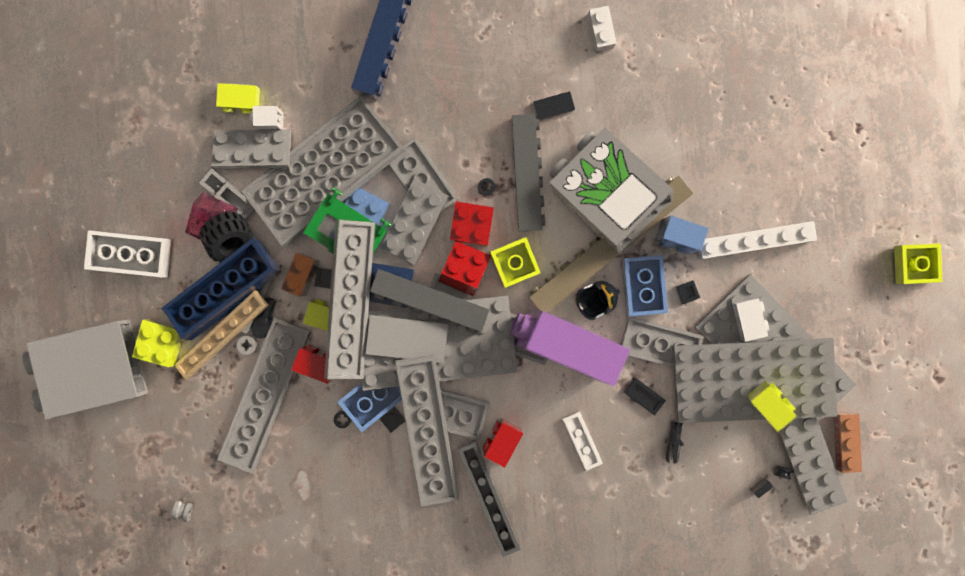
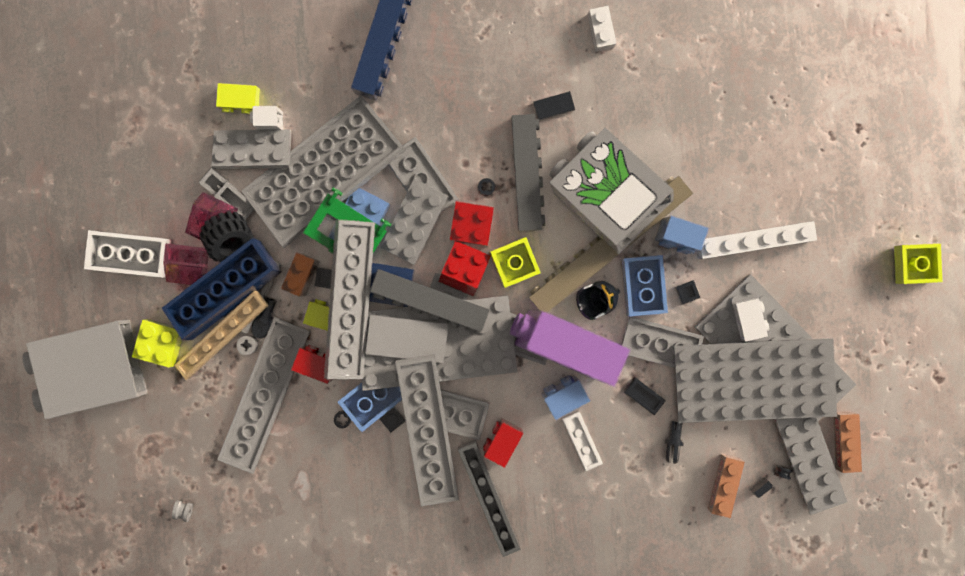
(184, 263): none -> clear pink slope
(565, 396): none -> medium blue brick
(725, 486): none -> nougat brick
(774, 408): neon yellow brick -> none

